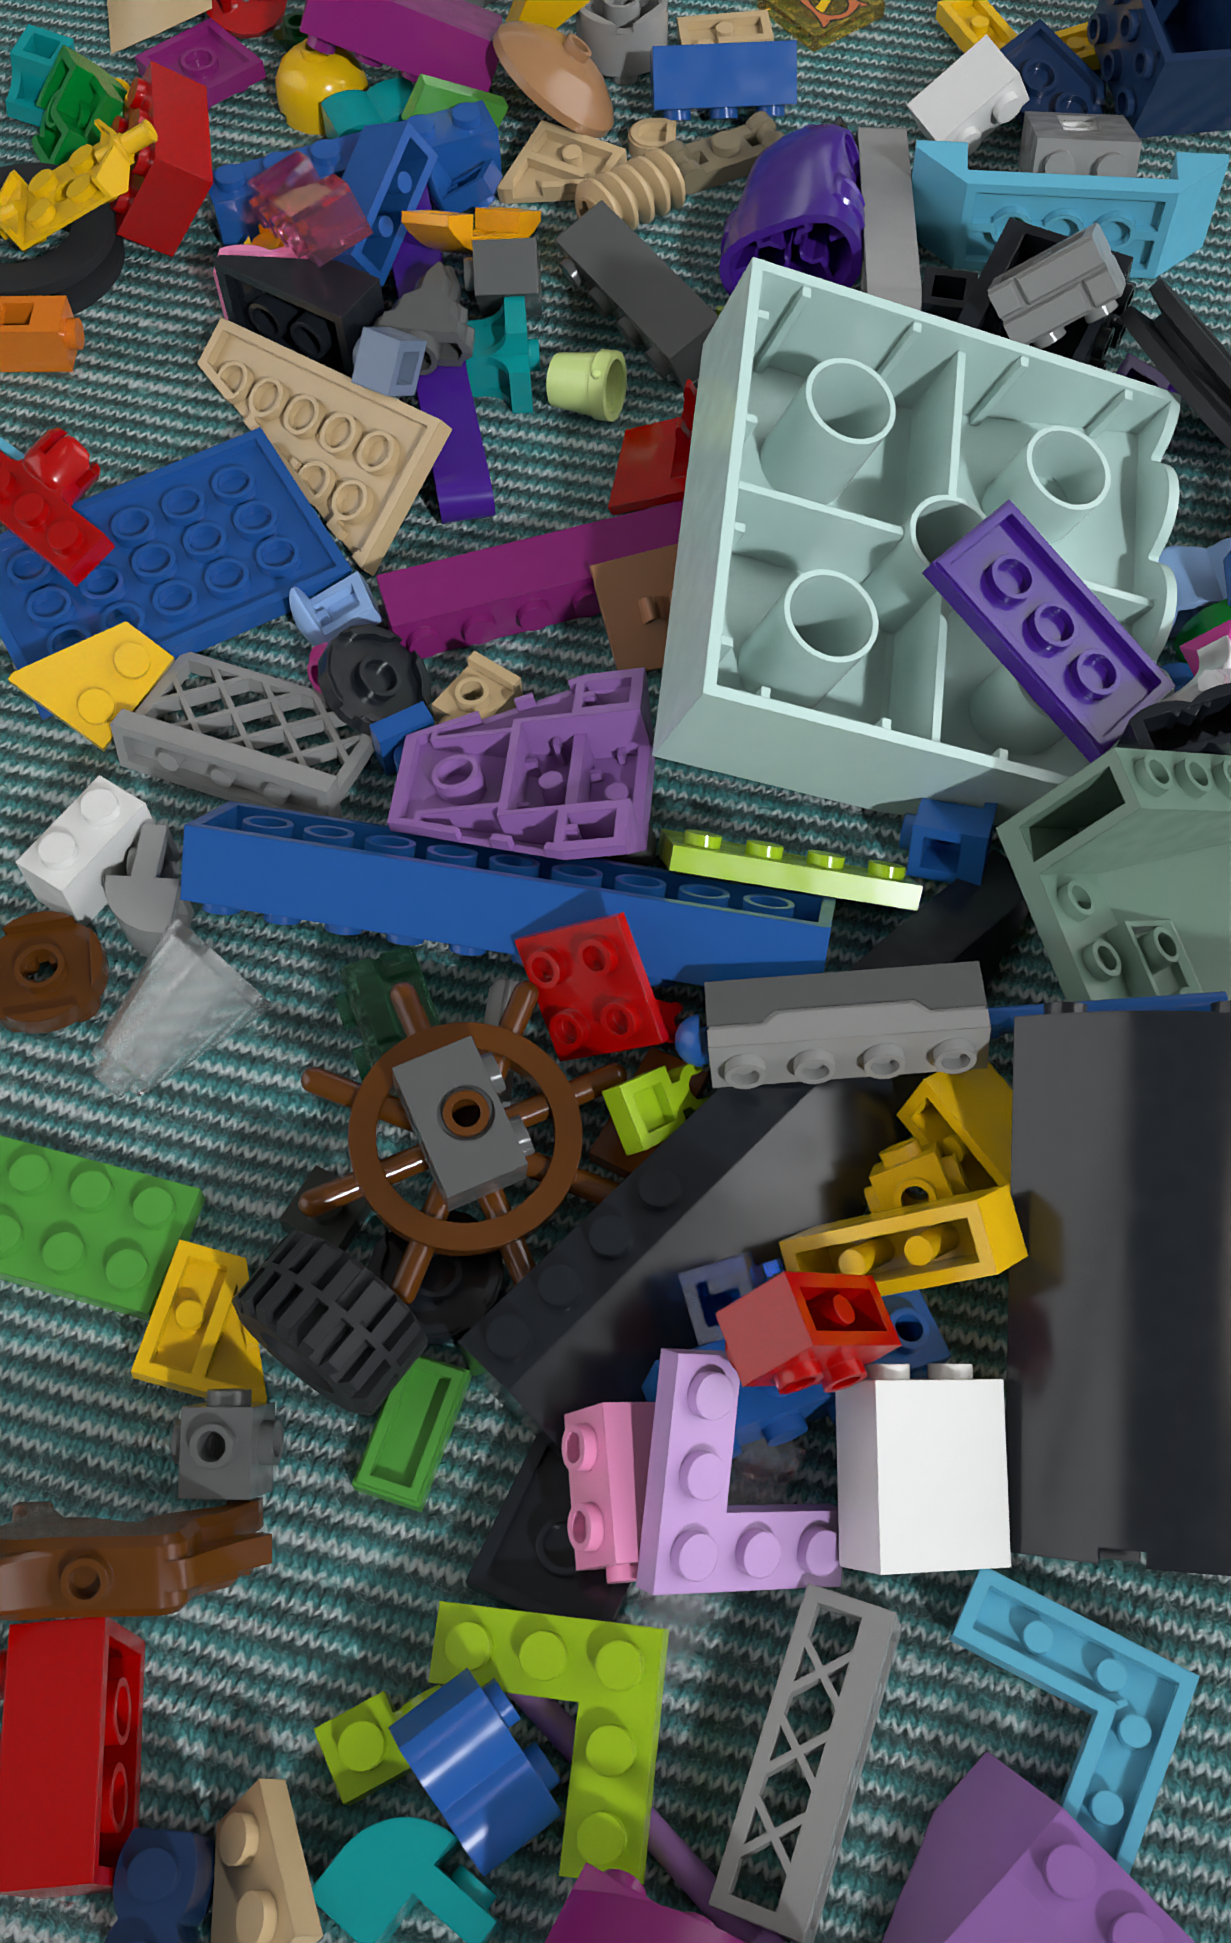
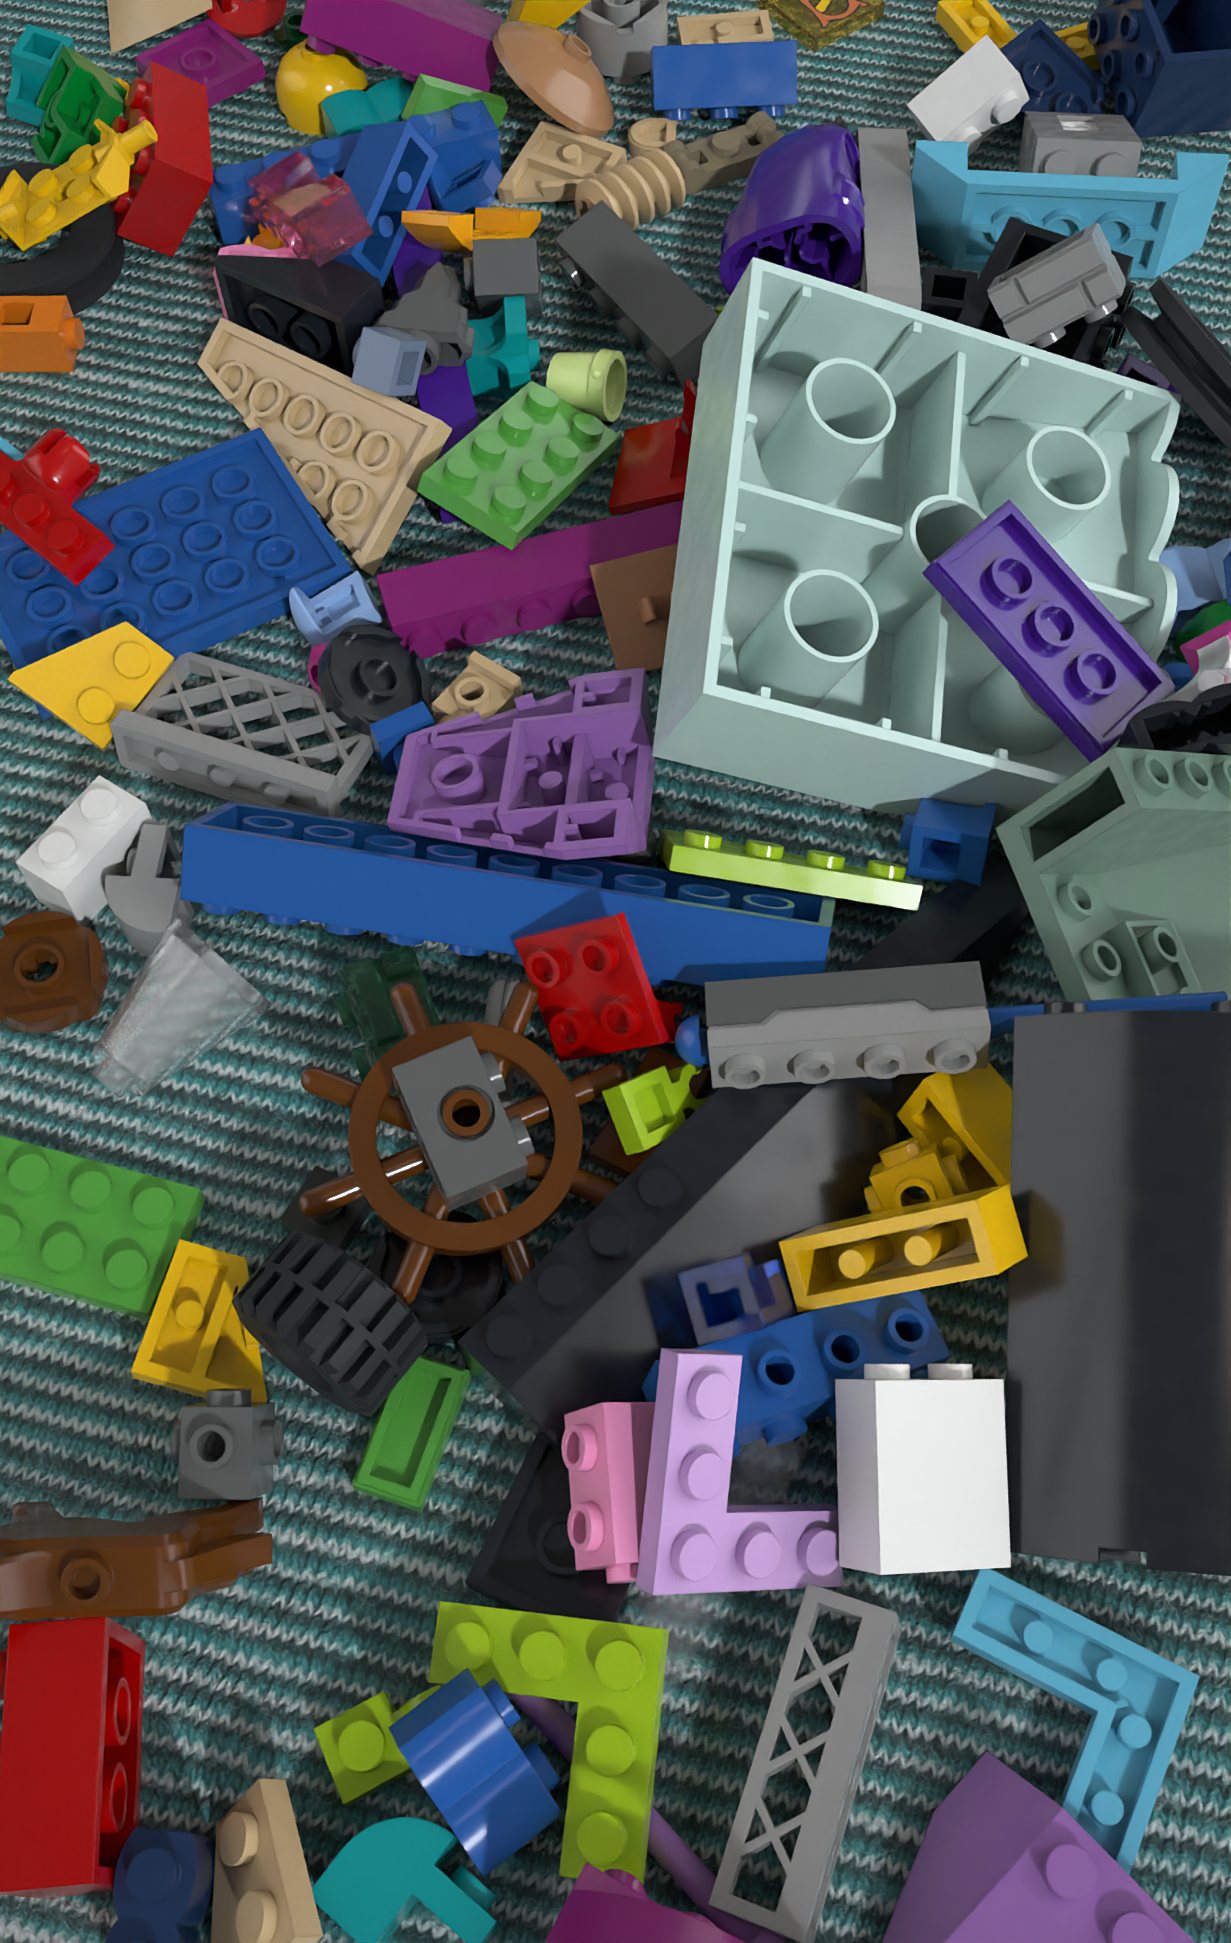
(519, 464): none -> bright green plate
(807, 1331): red brick -> none

